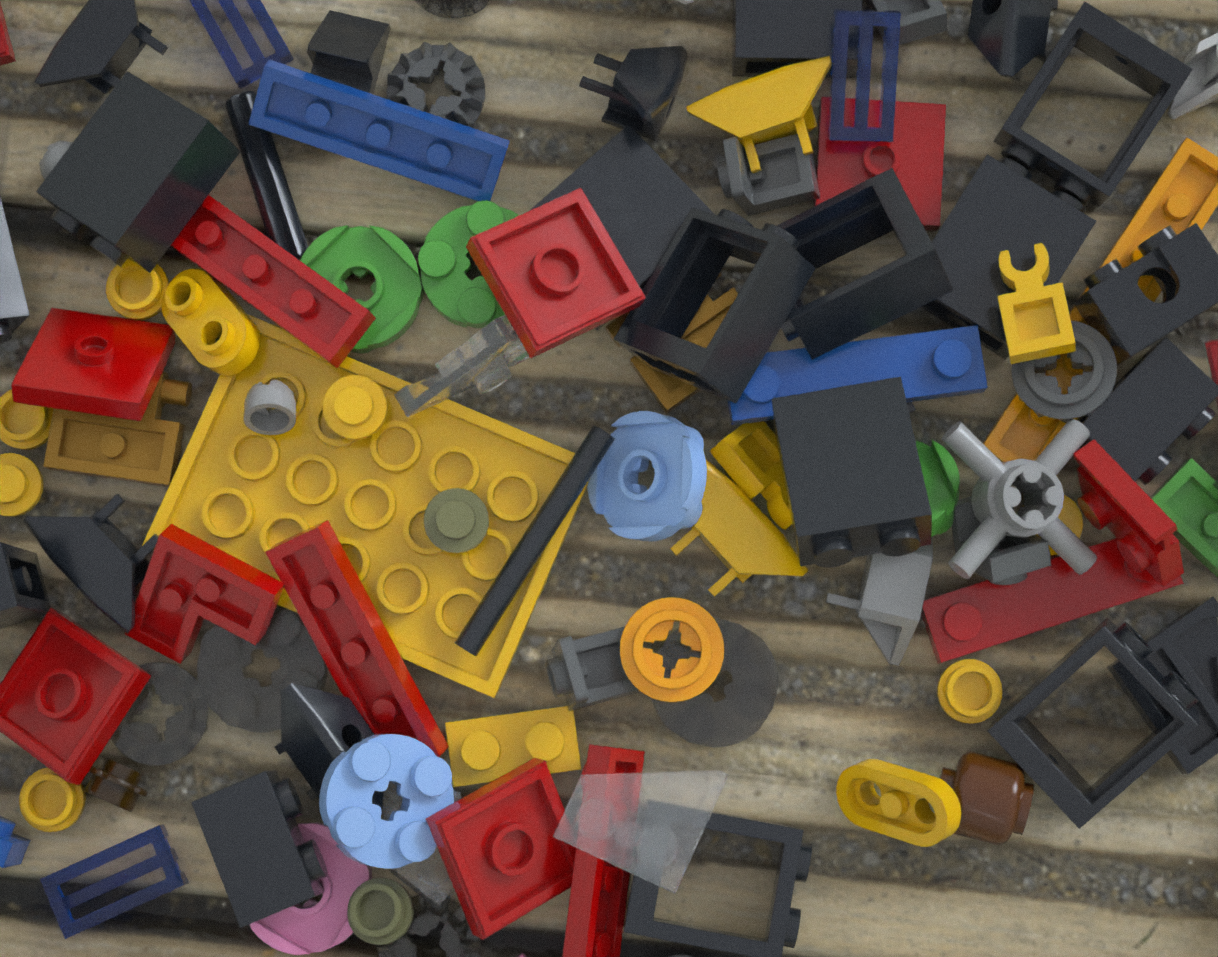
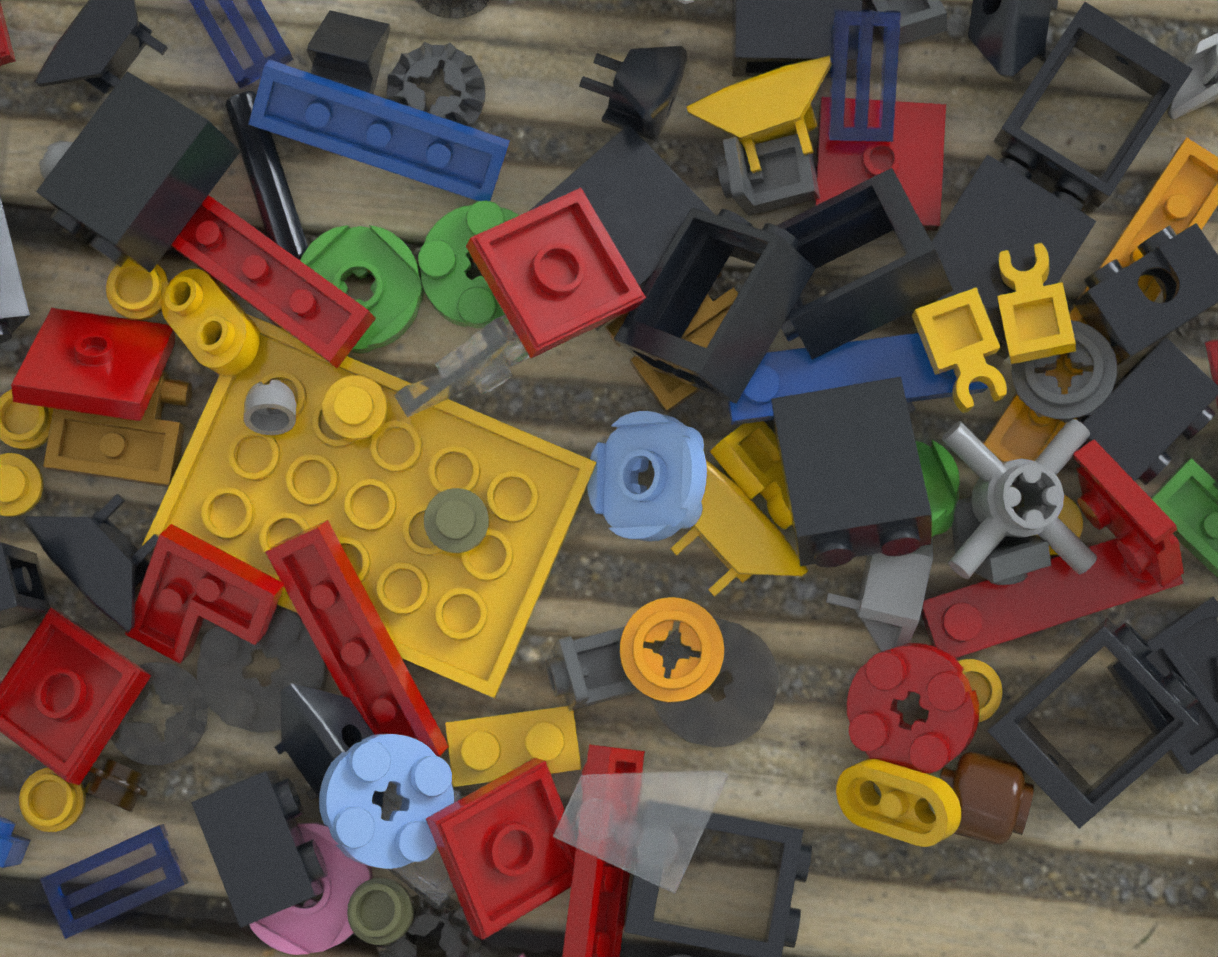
(534, 540): black bar -> none
(943, 690): none -> red plate
(958, 338): none -> yellow plate

